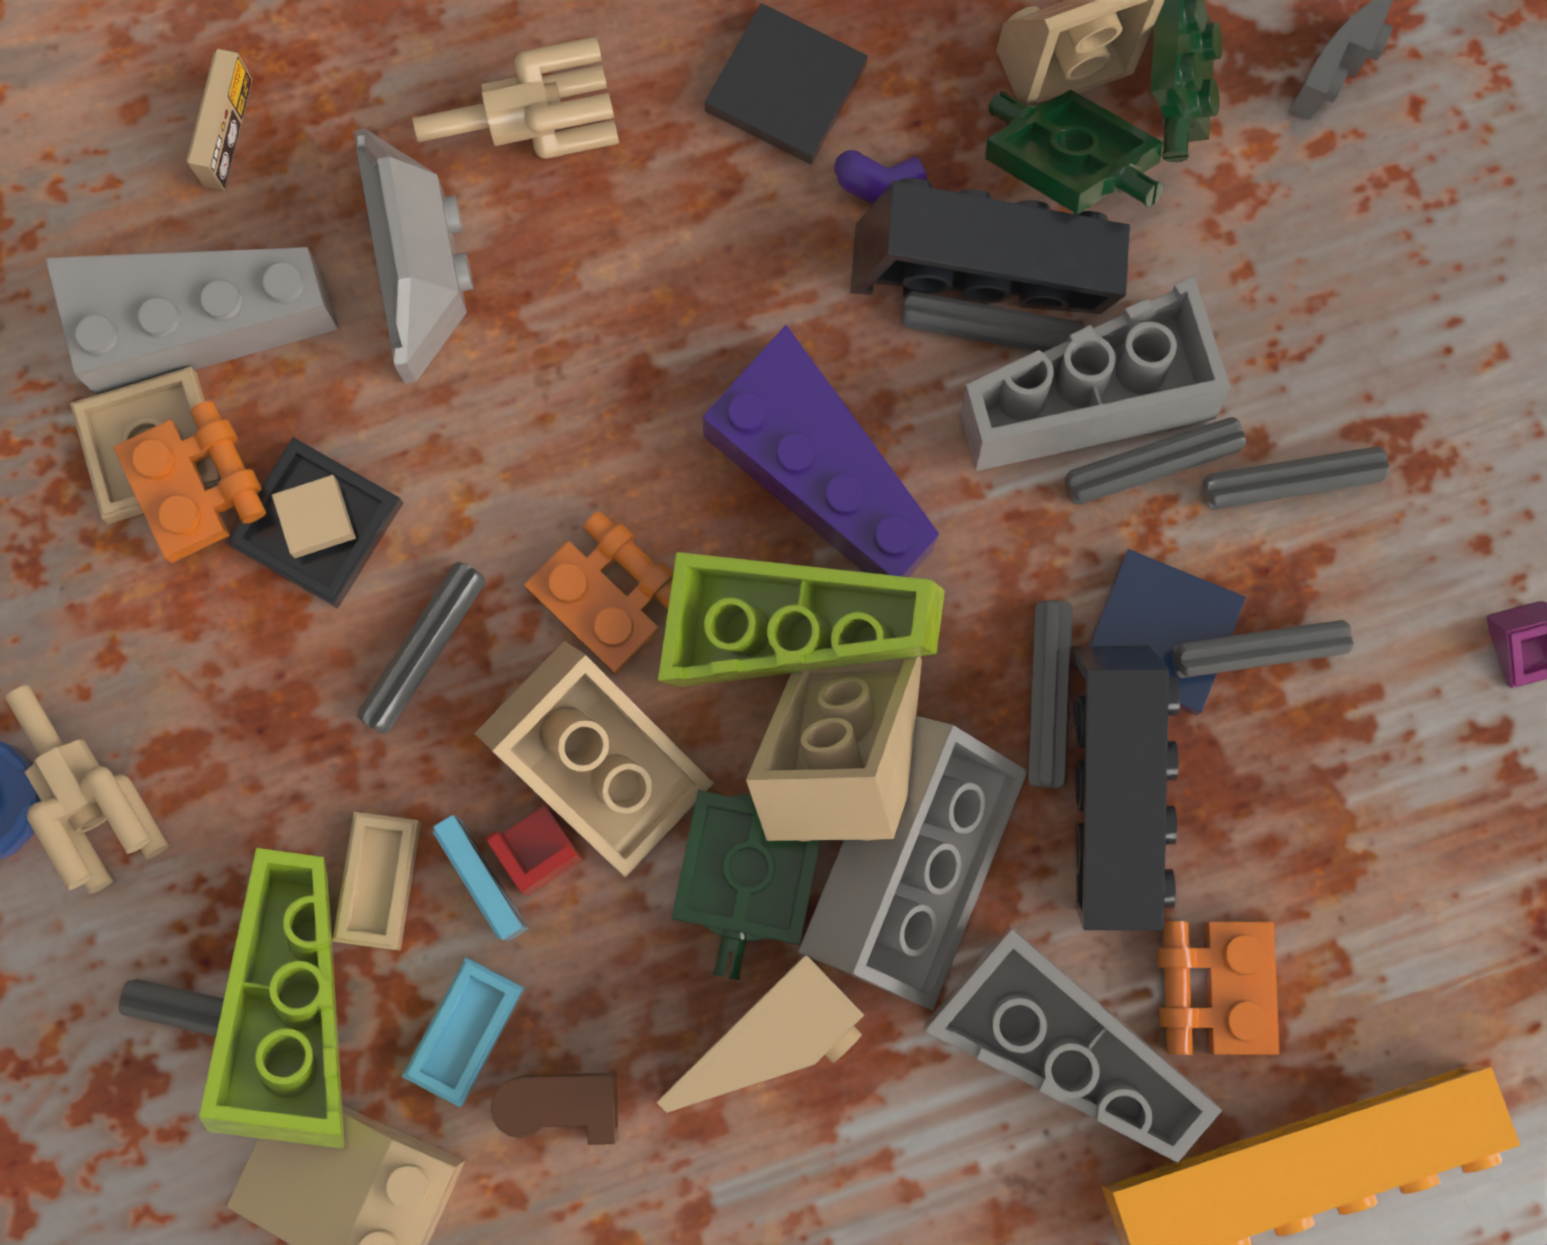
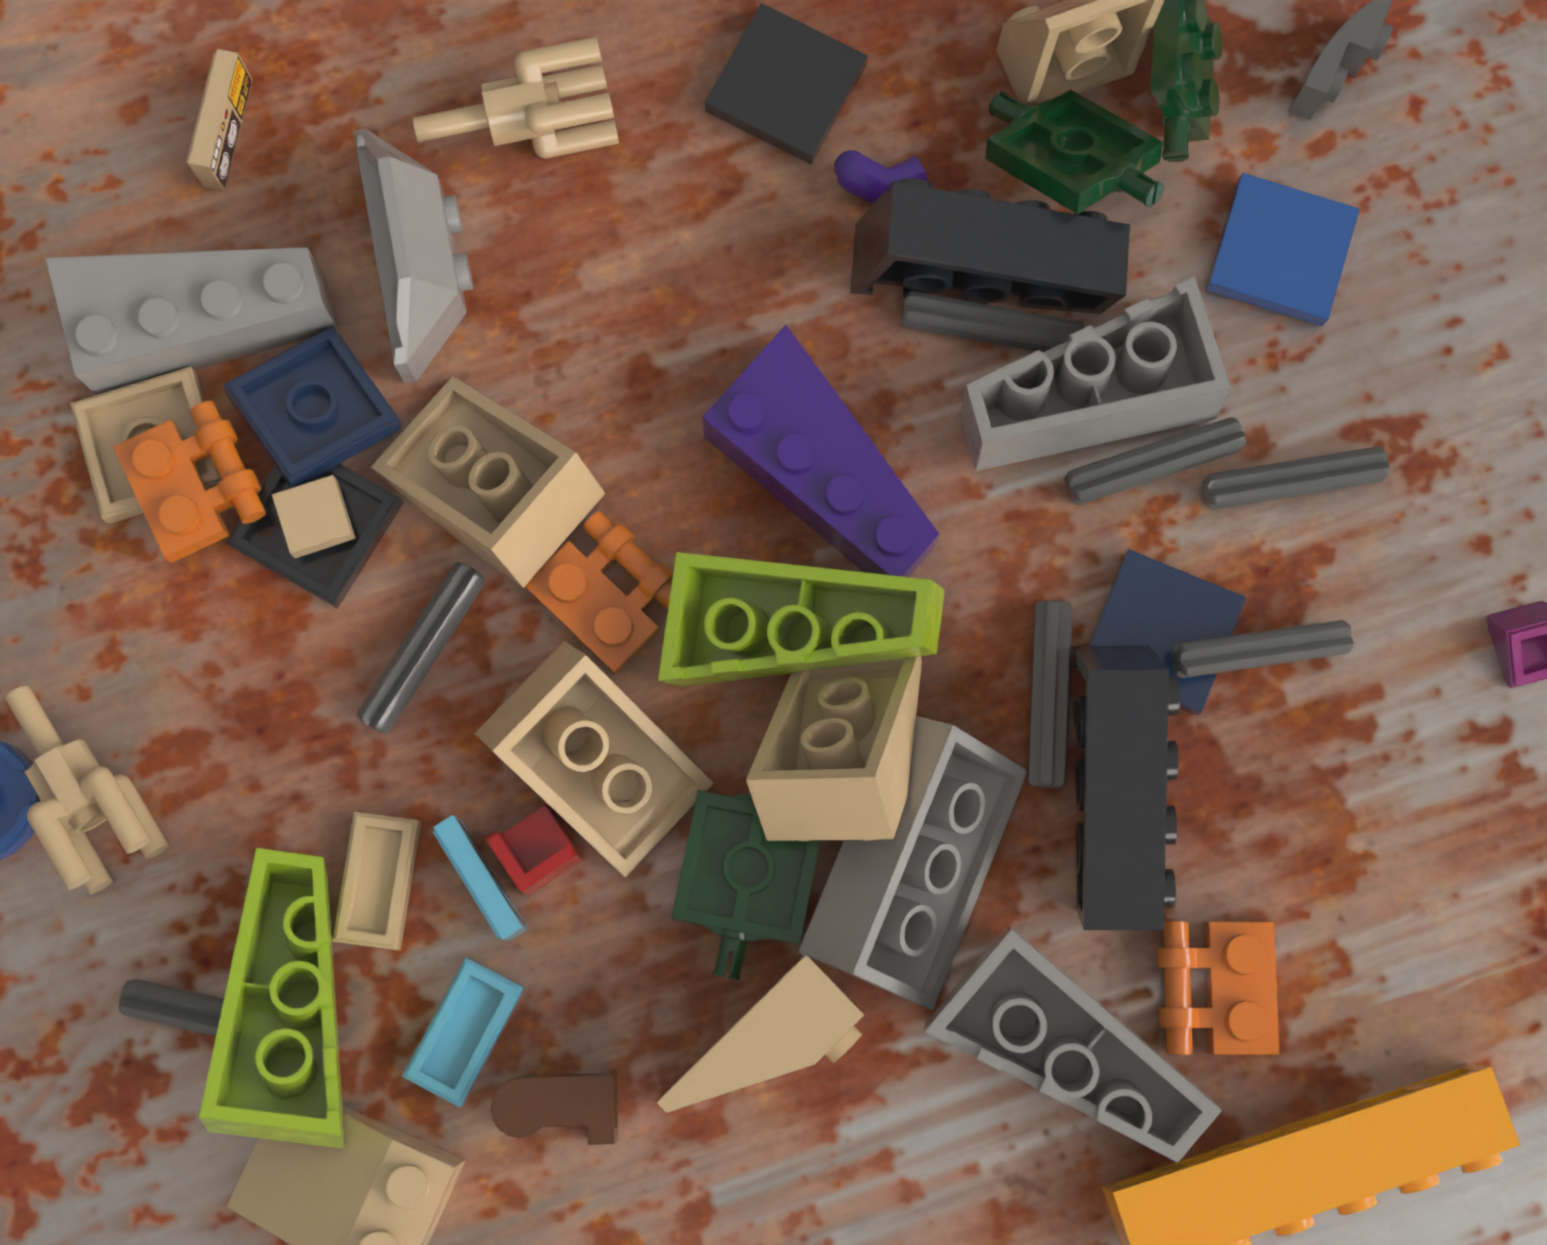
(312, 407): none -> dark blue tile
(490, 479): none -> tan slope
(1282, 249): none -> blue tile

